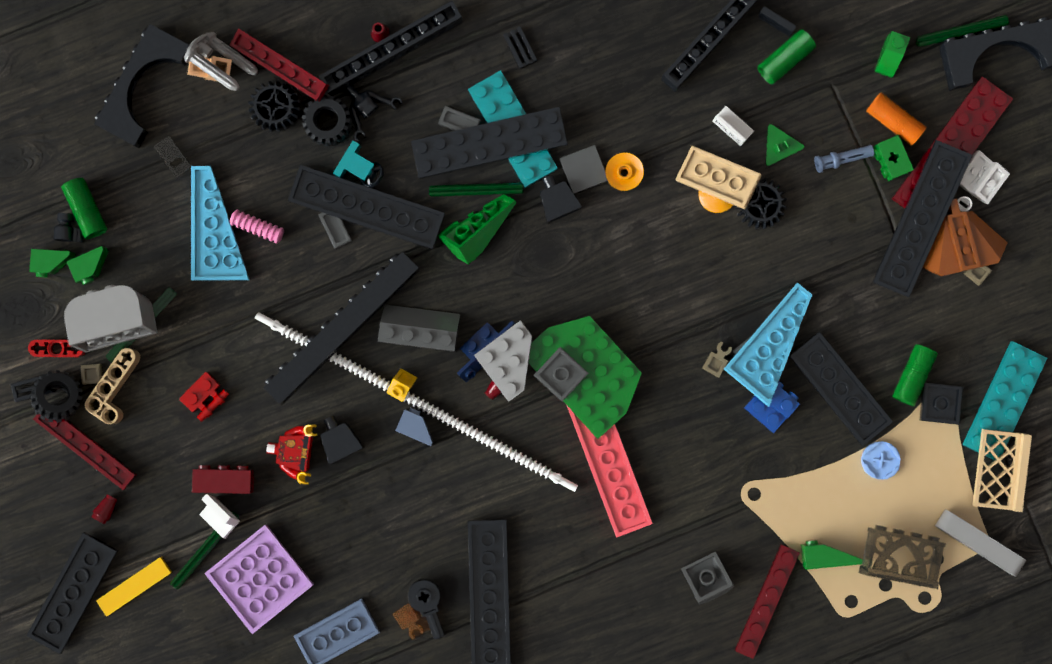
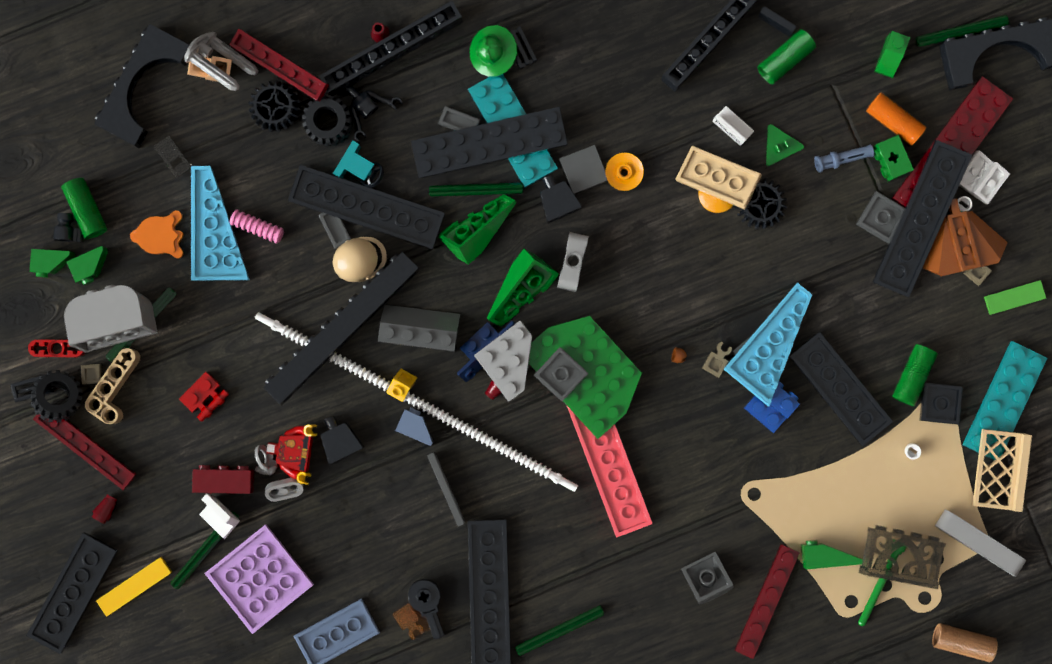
(159, 235): none -> orange tile
(269, 465): none -> light grey piece
(285, 488): none -> light grey plate
(358, 259): none -> tan piece
(447, 491): none -> dark grey tile
(493, 51): none -> green helmet
(524, 281): none -> green wedge
(559, 630): none -> dark green axle
(570, 274): none -> light grey beam
(678, 355): none -> dark orange hinge
(877, 589): none -> green piece
(880, 460): light blue tile -> none
(881, 217): none -> dark grey tile
(910, 454): none -> white hinge
(964, 642): none -> medium nougat piece
(1015, 297): none -> bright green tile

